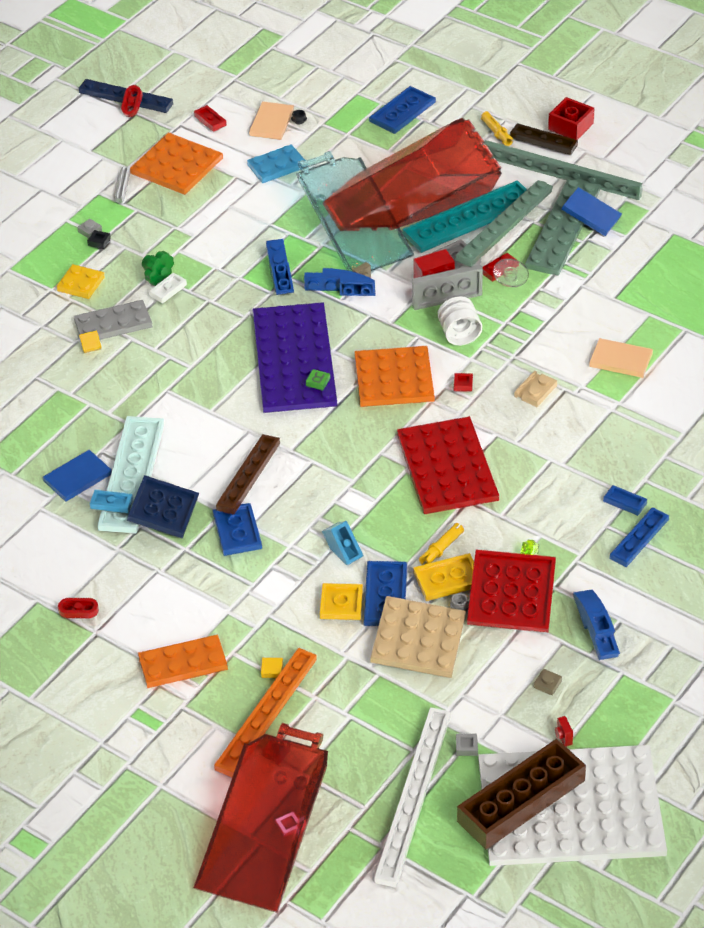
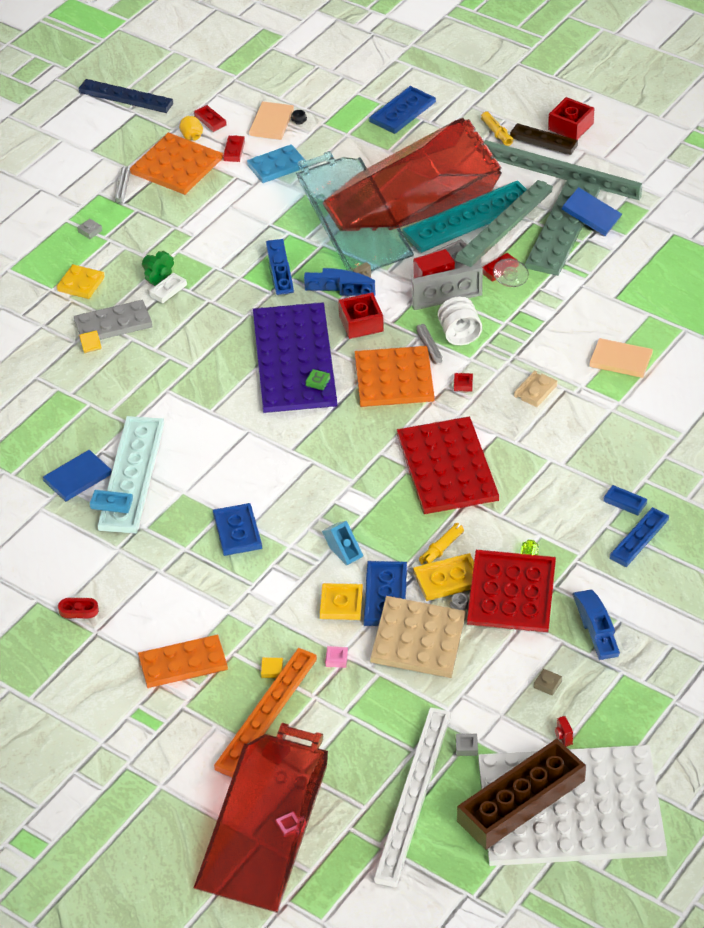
(99, 239): black plate -> none
(130, 101): red plate -> none
(163, 506): dark blue plate -> none
(190, 128): none -> yellow head
(234, 148): none -> red plate
(248, 474): reddish brown plate -> none
(336, 657): none -> bright pink tile
(361, 315): none -> red brick
(428, 341): none -> light grey axle

